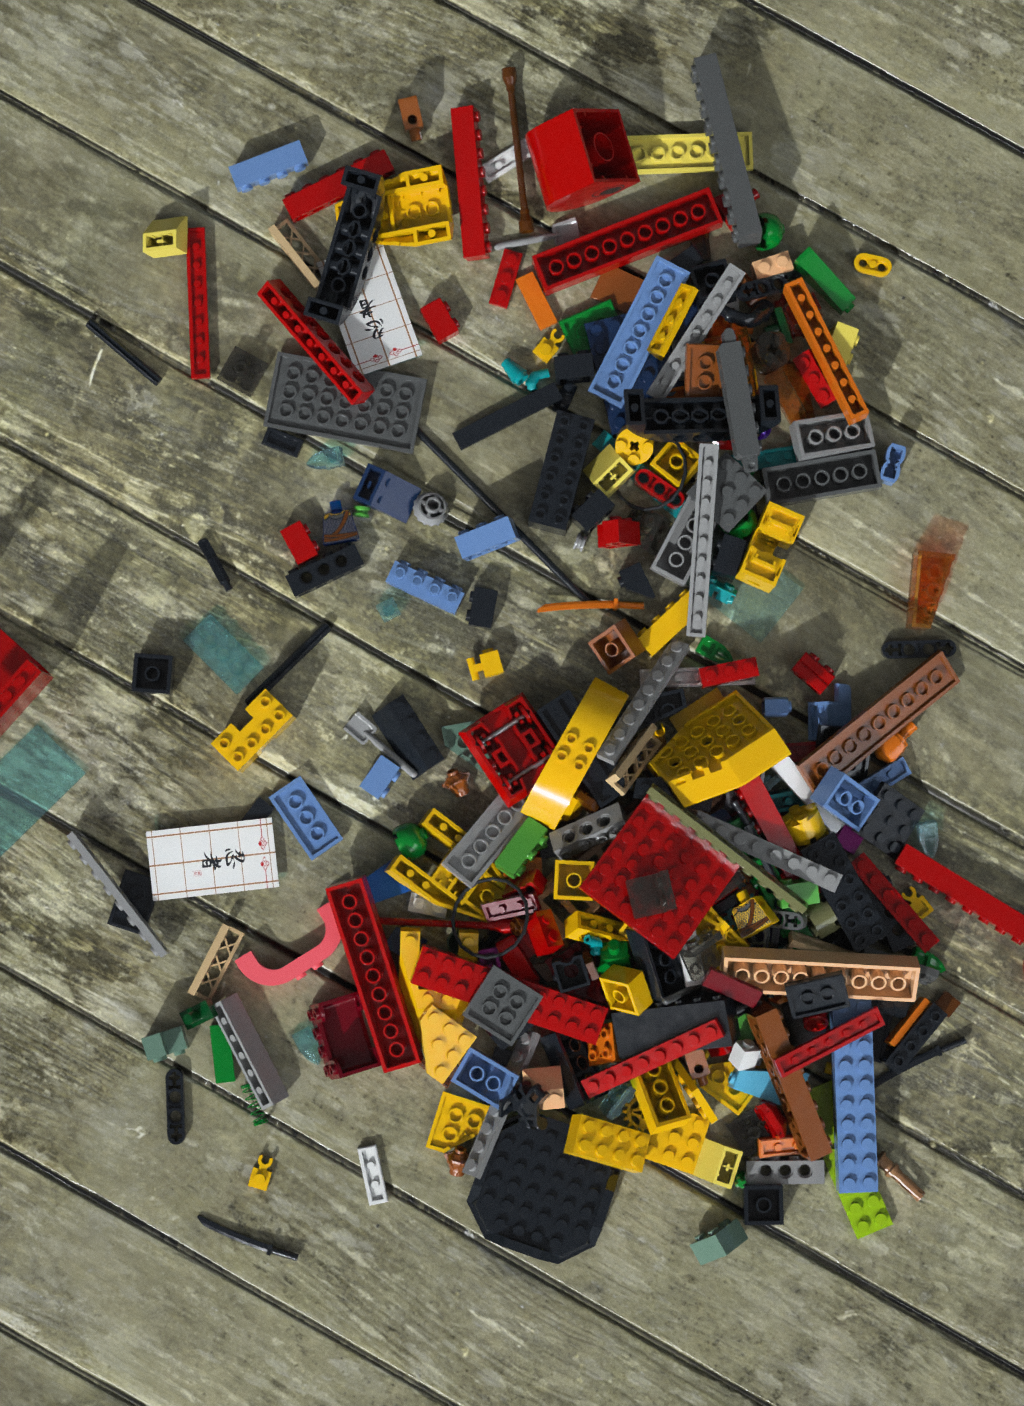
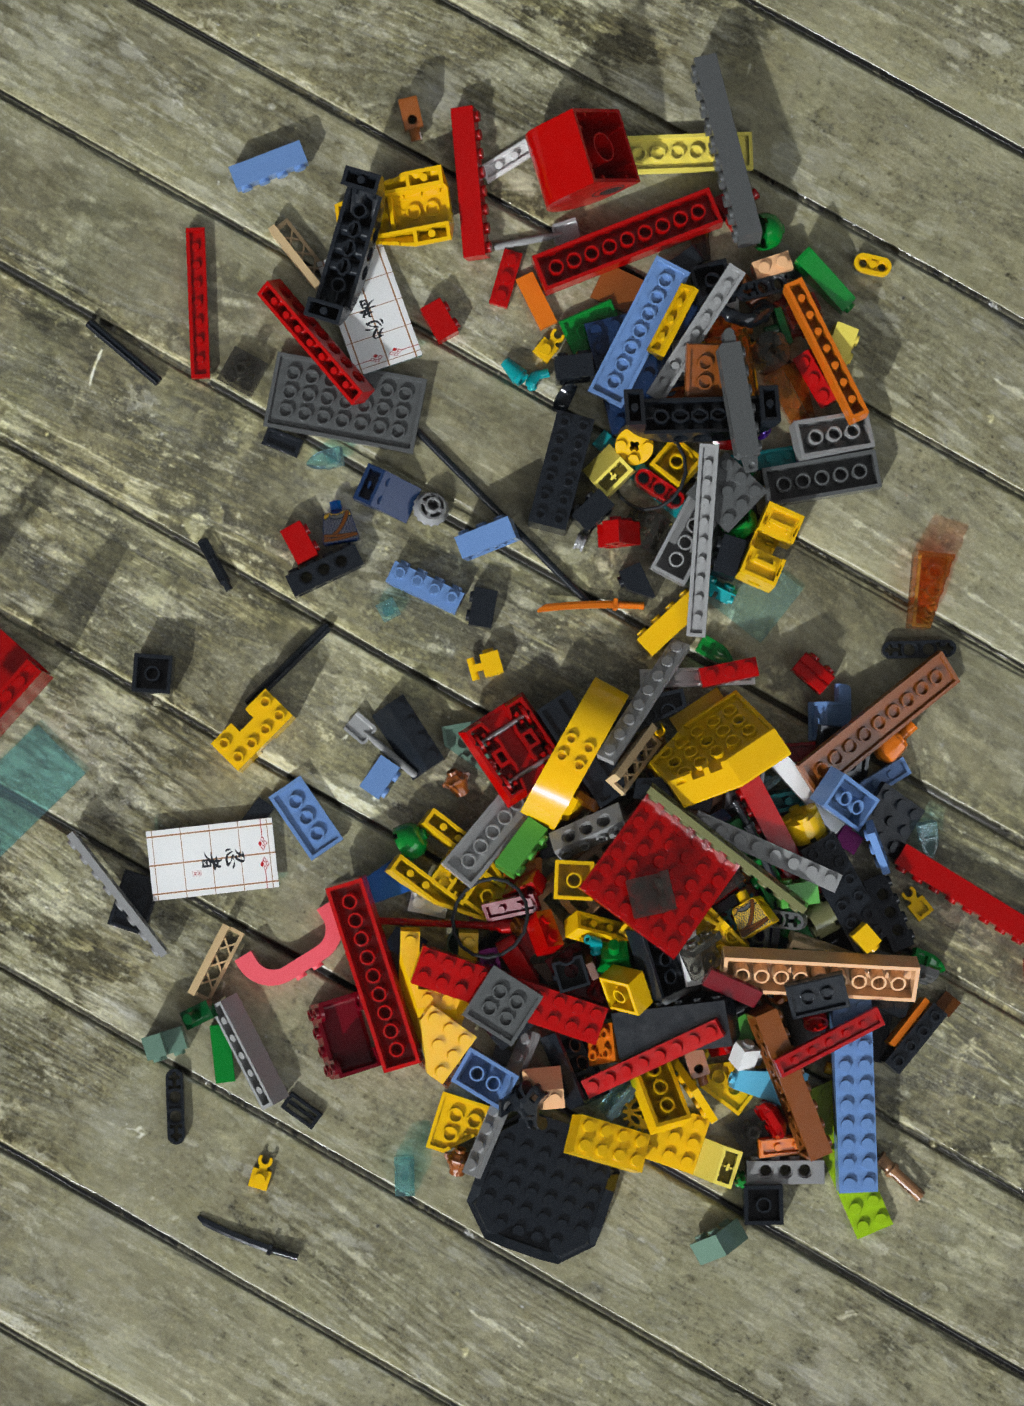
(166, 237): light yellow slope -> none
(223, 654): clear light blue plate -> none
(259, 1122): green piece -> none
(305, 1103): none -> black tile
(307, 1045): clear light blue plate -> none
(329, 188): red brick -> none
(361, 511): bright green bush -> none
(372, 1174): white tile -> none
(404, 1175): none -> clear light blue brick
(507, 416): black tile -> none
(509, 78): reddish brown hose -> none
(616, 646): dark orange brick -> none
(776, 707): medium blue brick -> none
(865, 938): none -> yellow brick
(876, 847): none -> medium blue plate
(892, 459): medium blue brick -> none
(894, 903): red plate -> none
(937, 1051): black sword -> none

